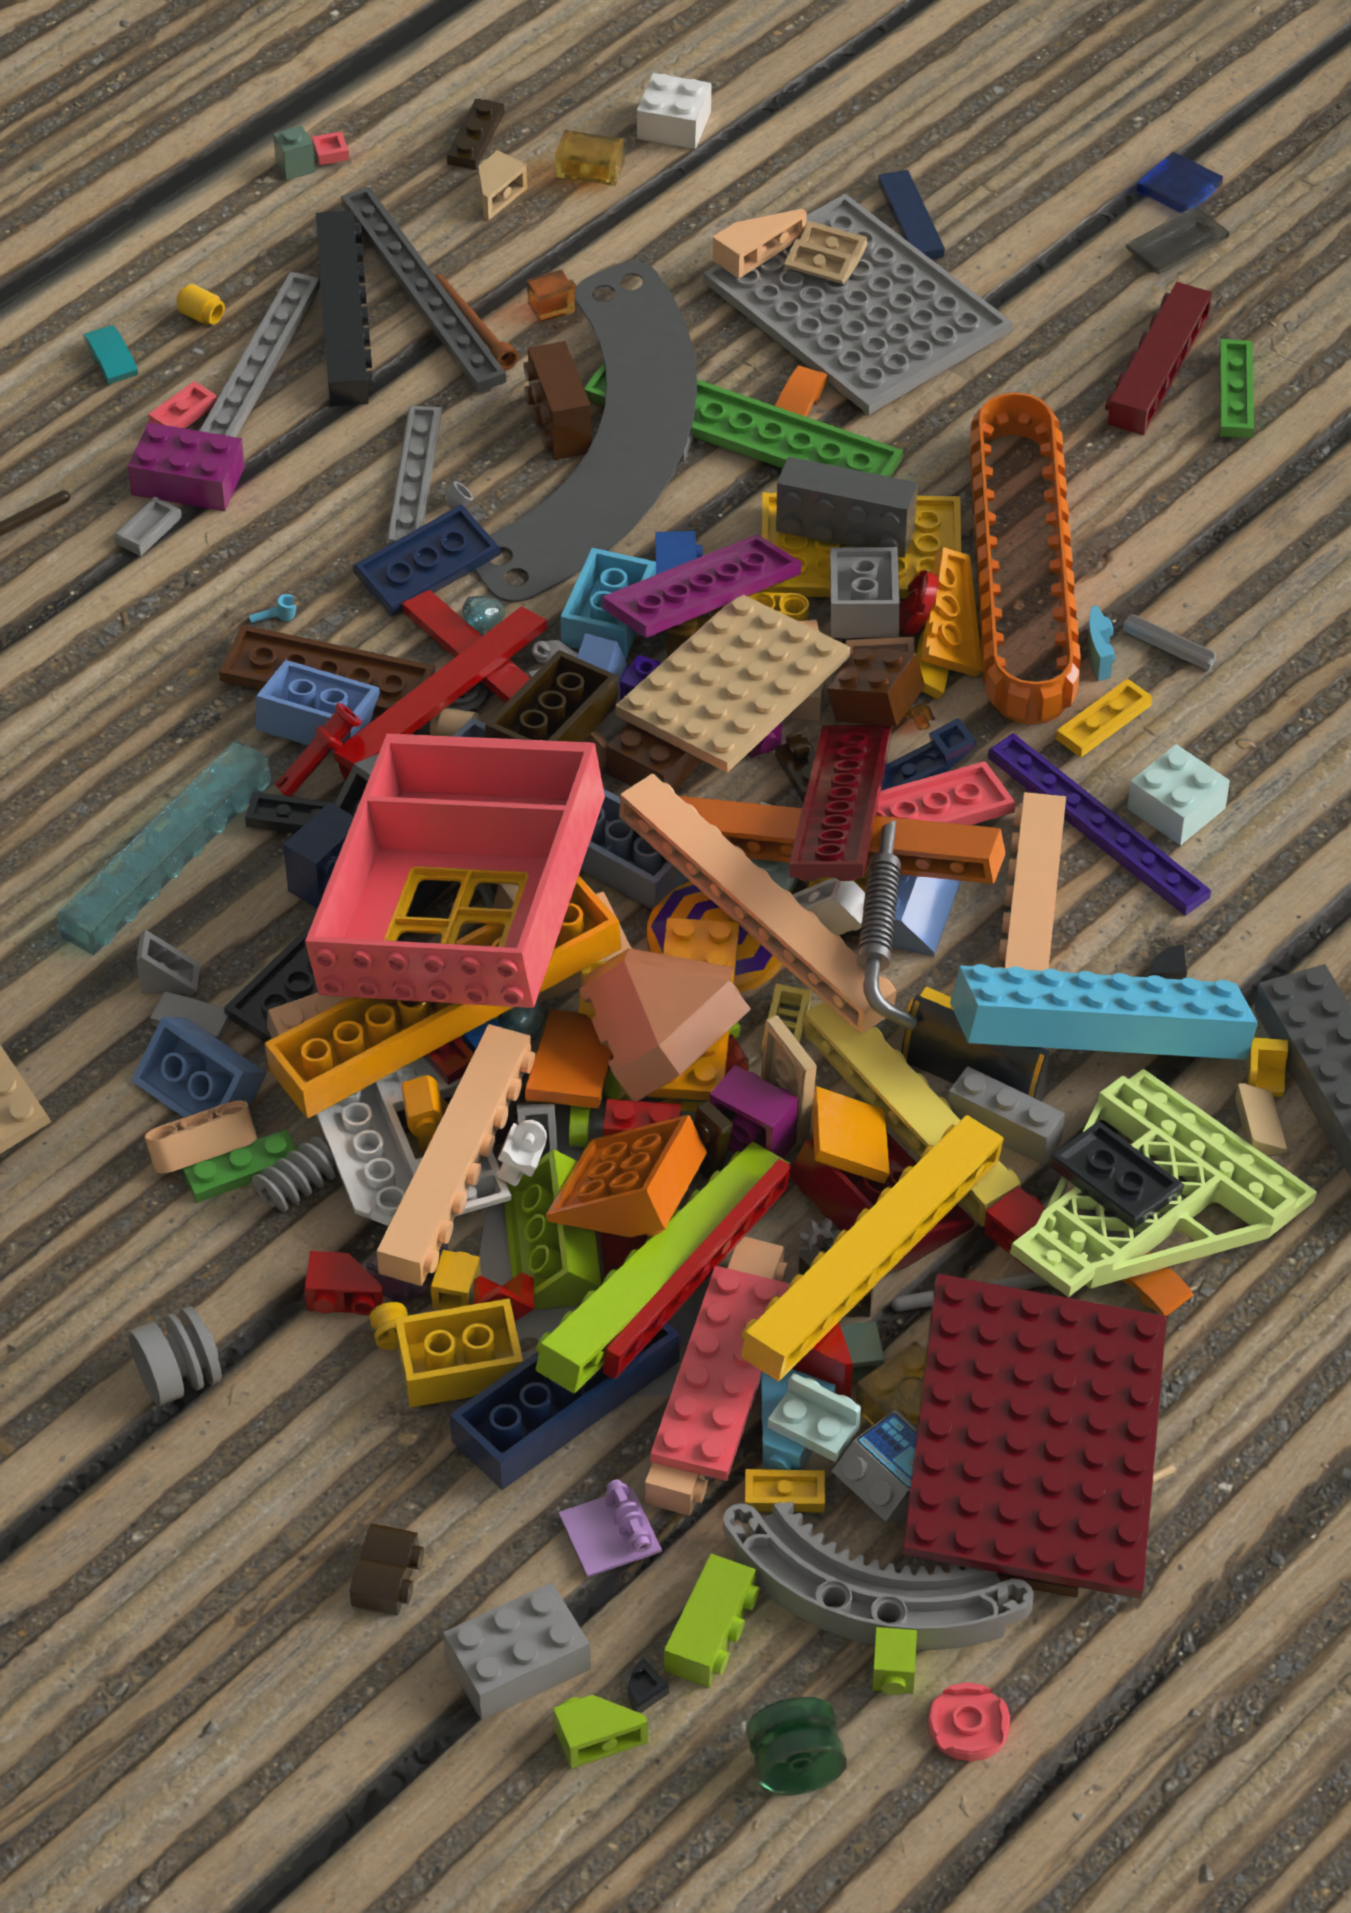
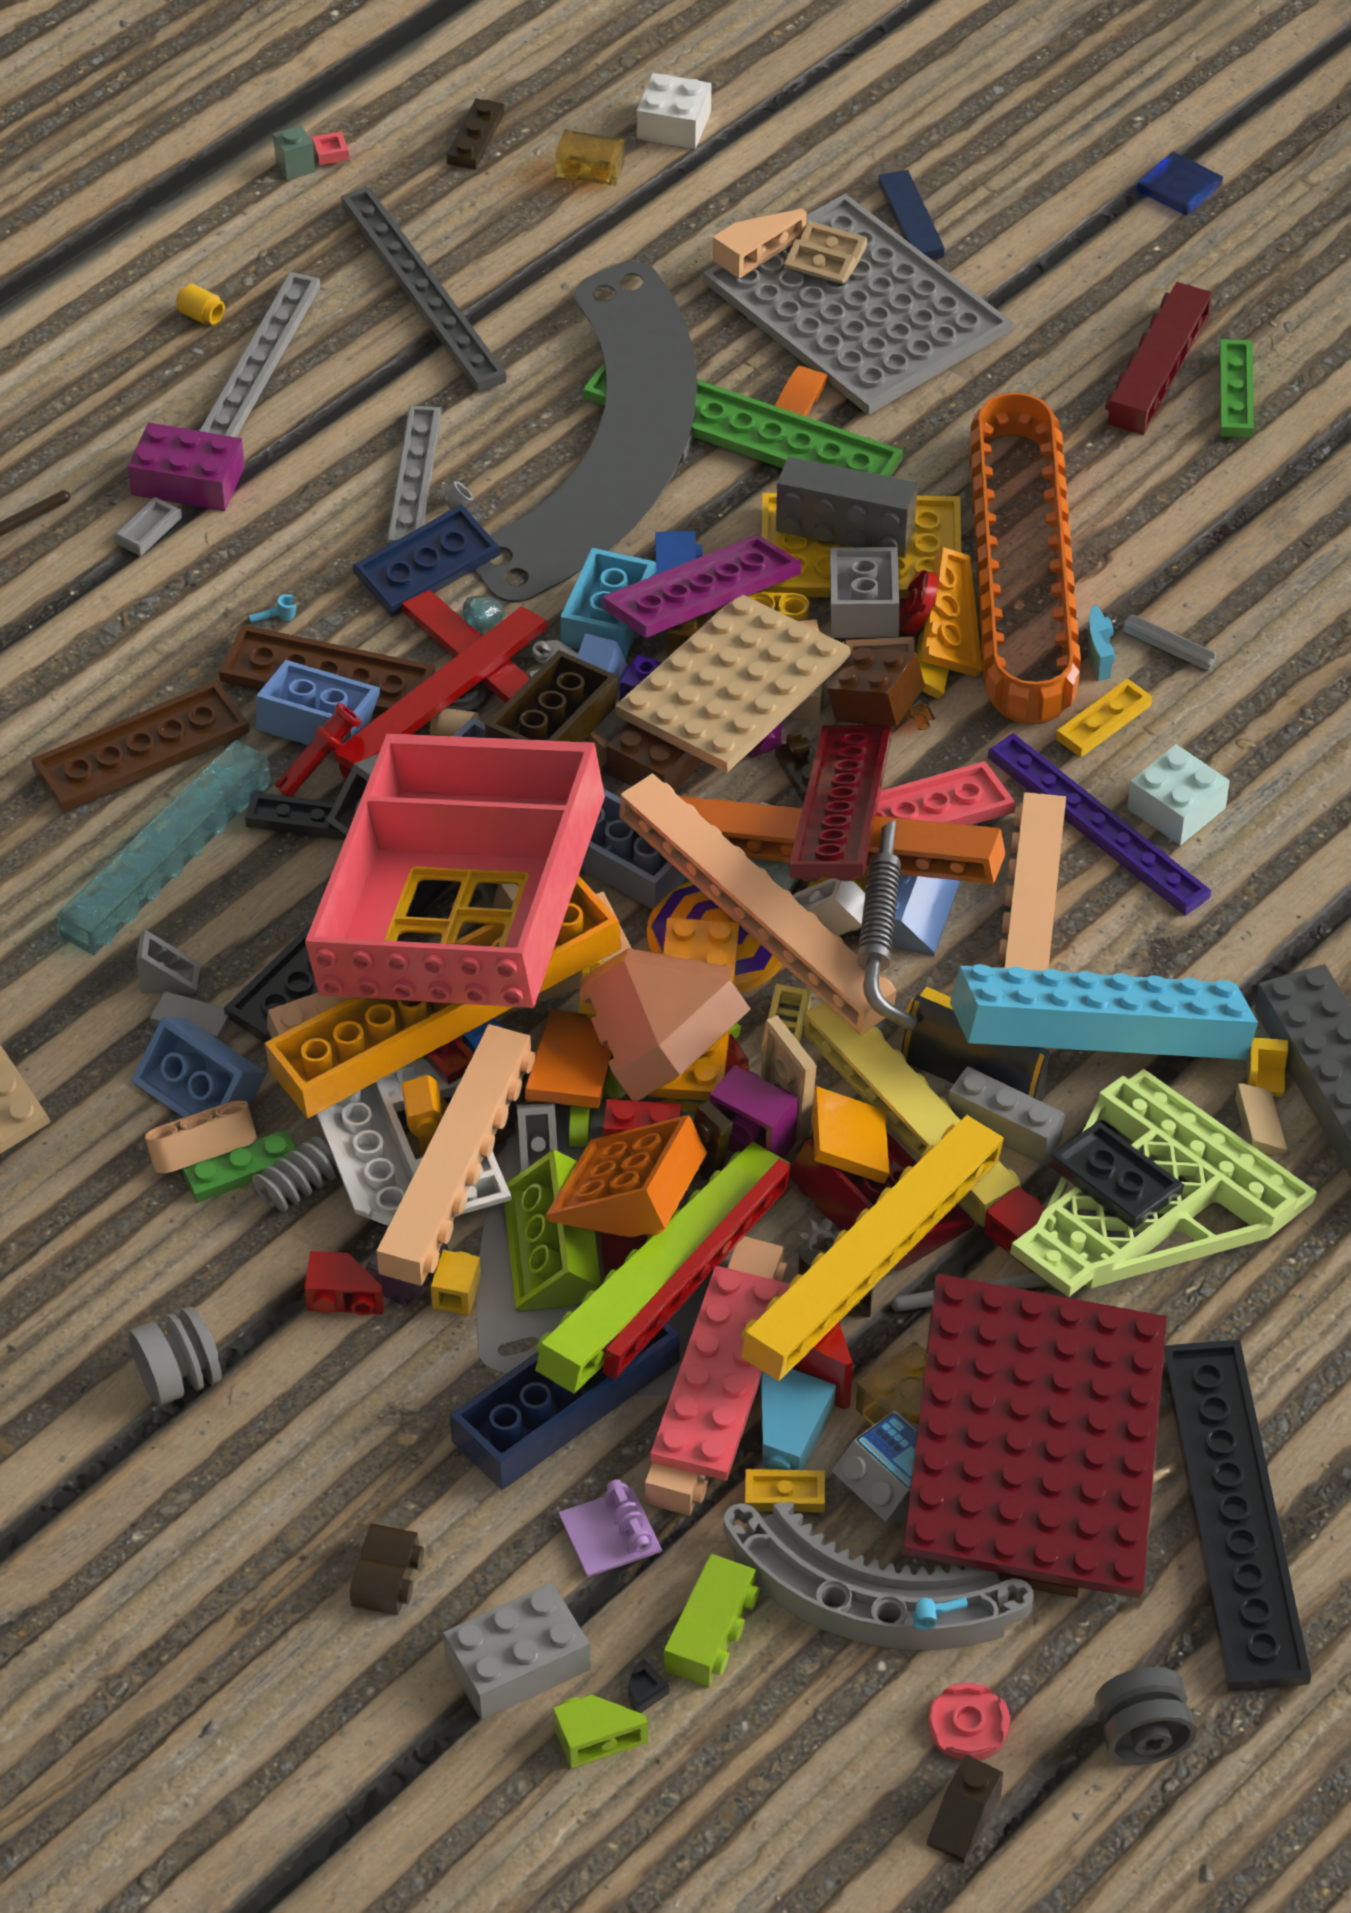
(111, 354): teal slope -> none
(140, 745): none -> reddish brown plate
(184, 407): coral plate -> none
(314, 852): dark blue brick -> none
(342, 308): black brick -> none
(383, 1321): yellow wheel -> none
(456, 1351): yellow brick -> none
(500, 182): tan slope -> none
(502, 351): dark orange piece -> none
(518, 1289): red panel -> none
(521, 1151): white hips -> none
(524, 1020): clear light blue cone -> none
(551, 295): clear orange brick -> none
(558, 400): reddish brown brick -> none
(796, 1746): clear green wheel -> none
(816, 1417): light aqua bracket -> none
(864, 1348): sand green brick -> none
(894, 1660): lime brick -> none
(926, 1611): none -> medium azure hand
(944, 750): dark blue slope -> none
(965, 1808): none -> dark brown slope
(1145, 1716): none -> dark grey wheel
(1160, 1290): orange slope -> none
(1170, 963): black tile -> none
(1176, 240): clear smoke piece -> none
(1235, 1516): none -> black plate

